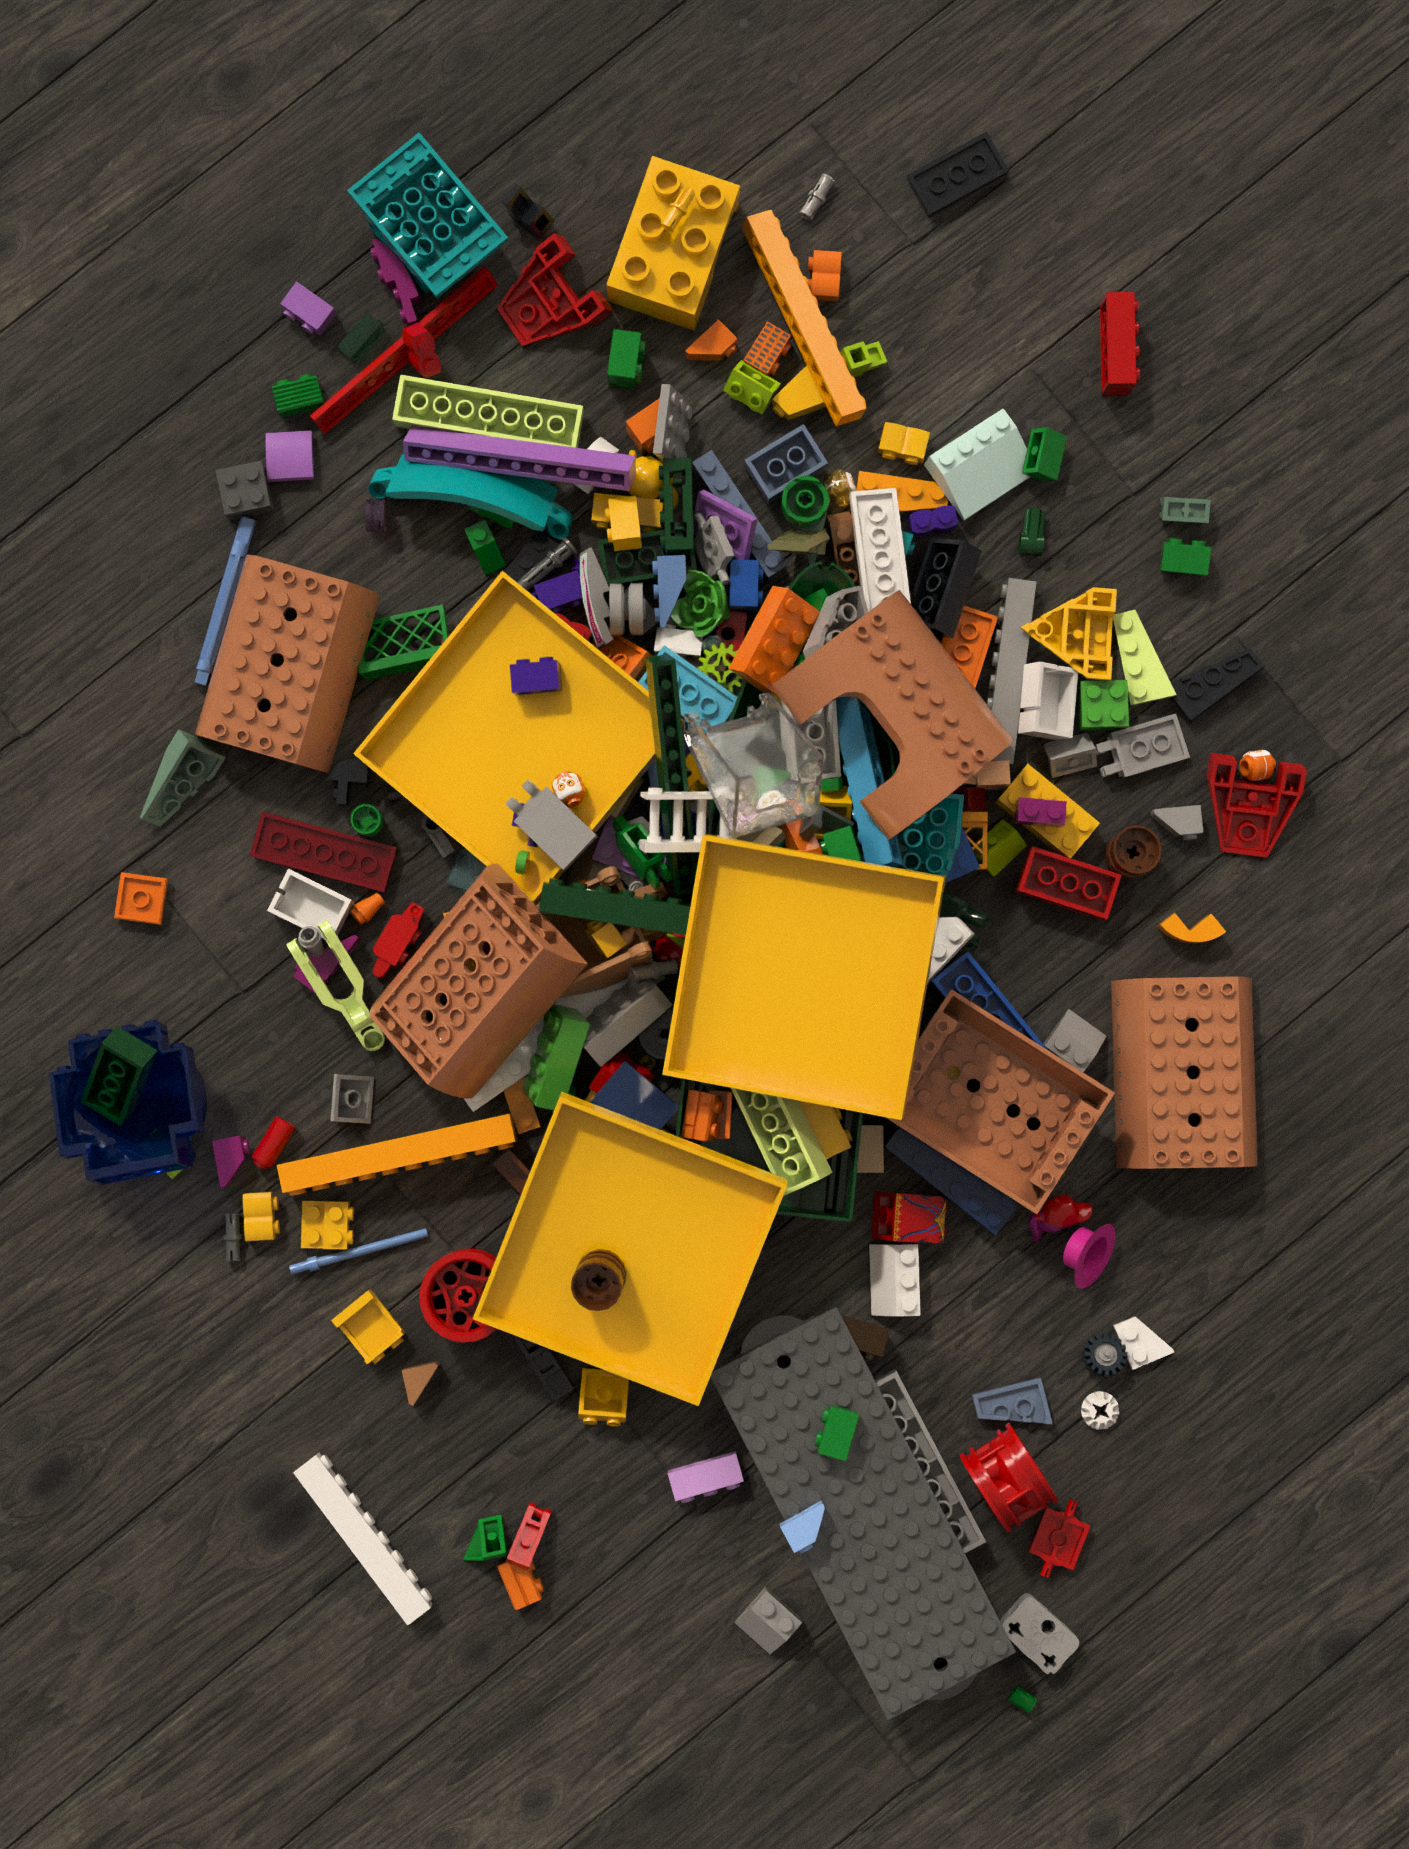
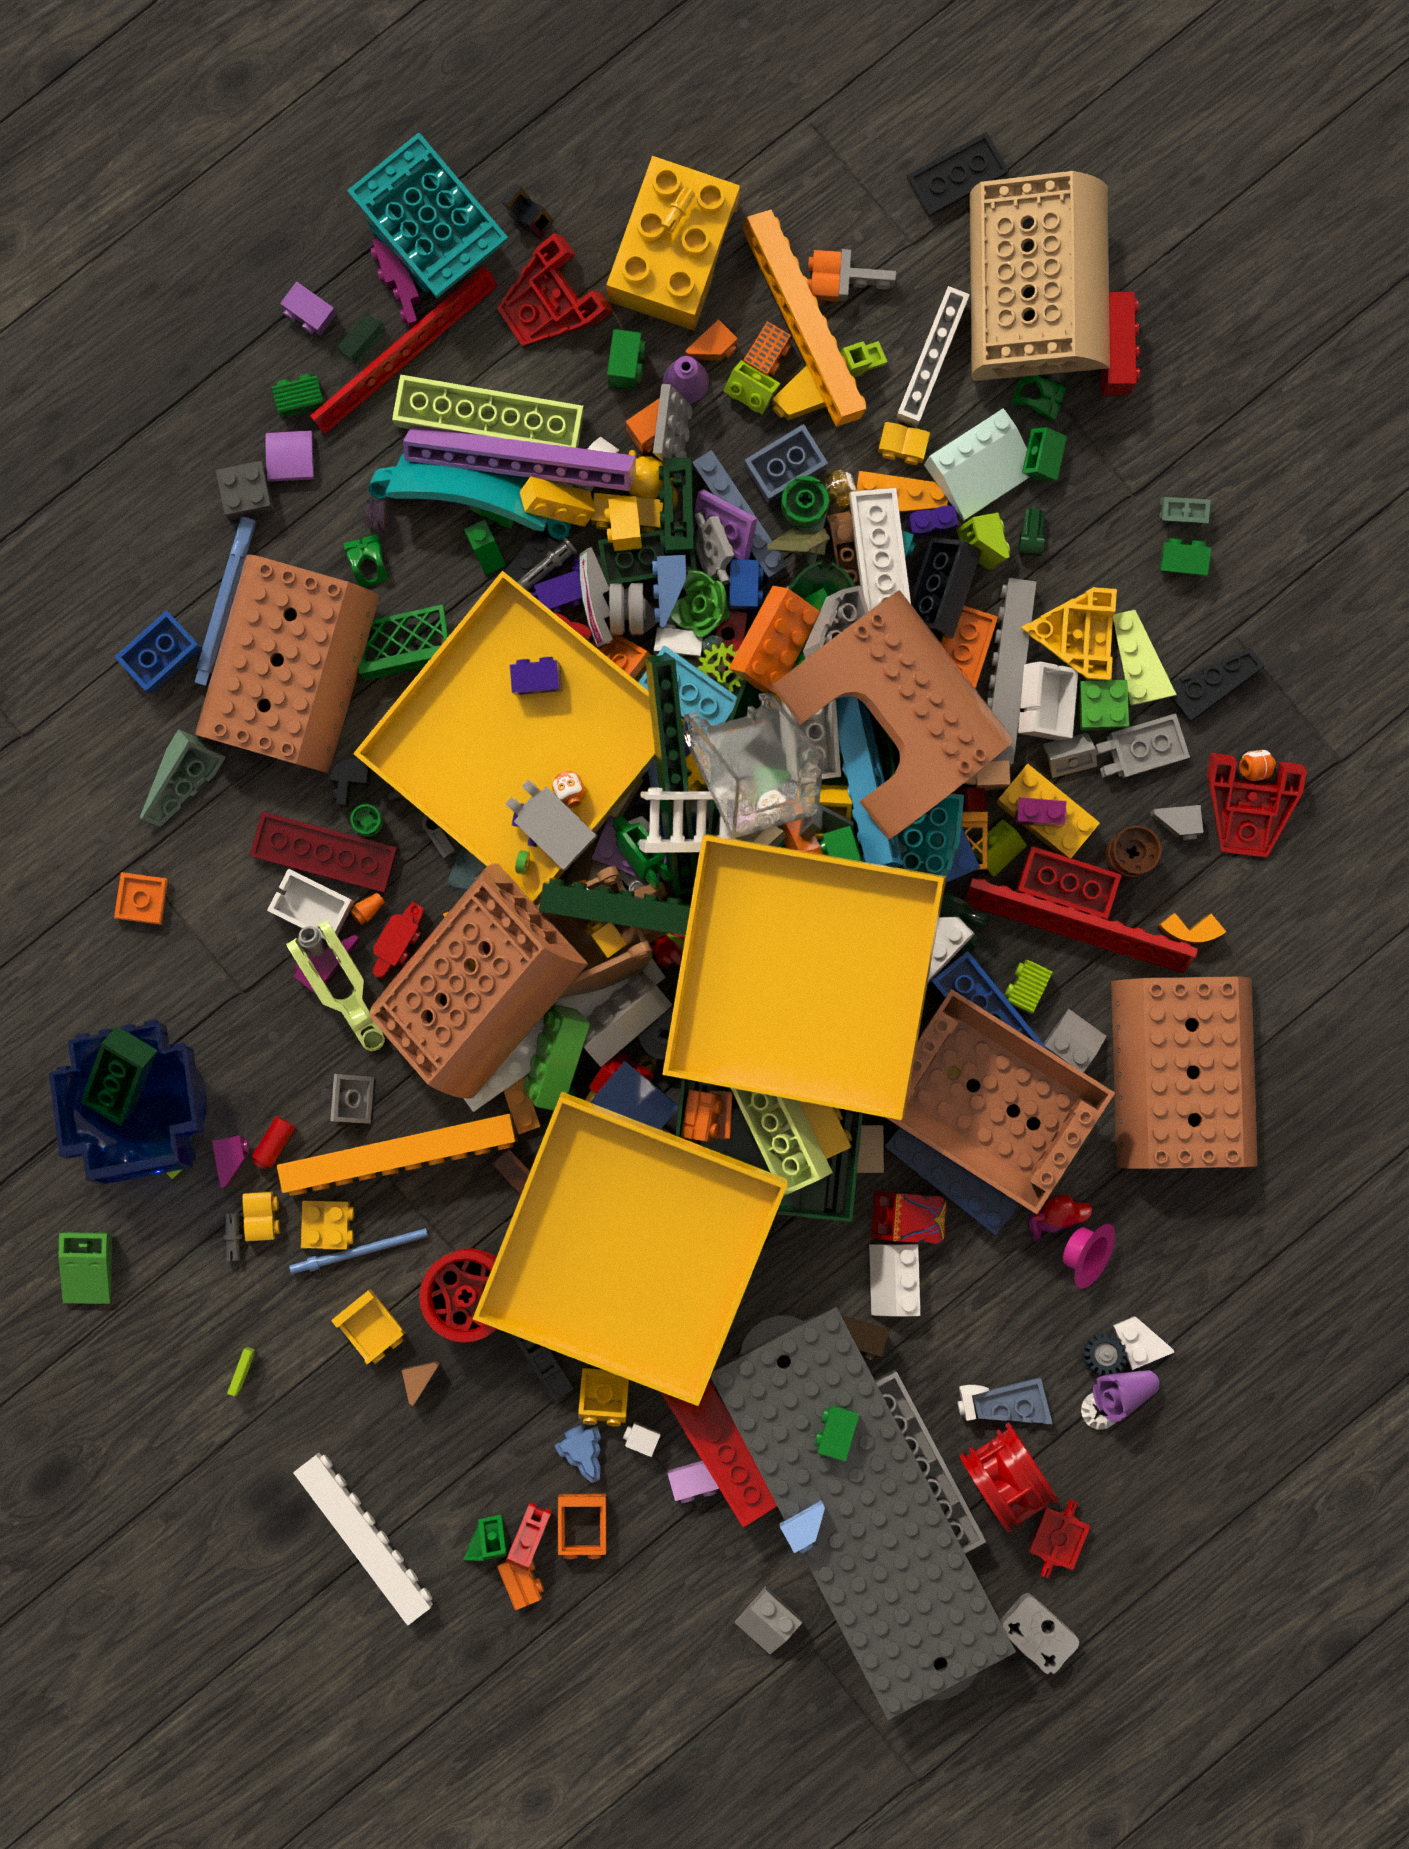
(85, 1267): none -> bright green slope
(158, 652): none -> blue brick
(241, 1371): none -> lime tile
(367, 548): none -> green piece
(421, 350): red brick -> none
(557, 501): none -> yellow brick
(581, 1500): none -> orange window
(582, 1450): none -> medium blue rock
(592, 1291): reddish brown wheel -> none
(641, 1438): none -> white brick
(653, 970): light grey pin -> none
(687, 378): none -> medium lavender cone
(724, 1454): none -> red plate
(817, 197): light grey pin -> none
(831, 784): green tile -> none
(861, 277): none -> light grey bracket
(932, 357): none -> white brick
(966, 1404): none -> white plate
(987, 535): none -> lime slope
(1022, 1700): green piece -> none
(1028, 986): none -> lime brick
(1048, 402): none -> green piece
(1064, 267): none -> tan slope
(1080, 926): none -> red plate
(1124, 1392): none -> medium lavender cone

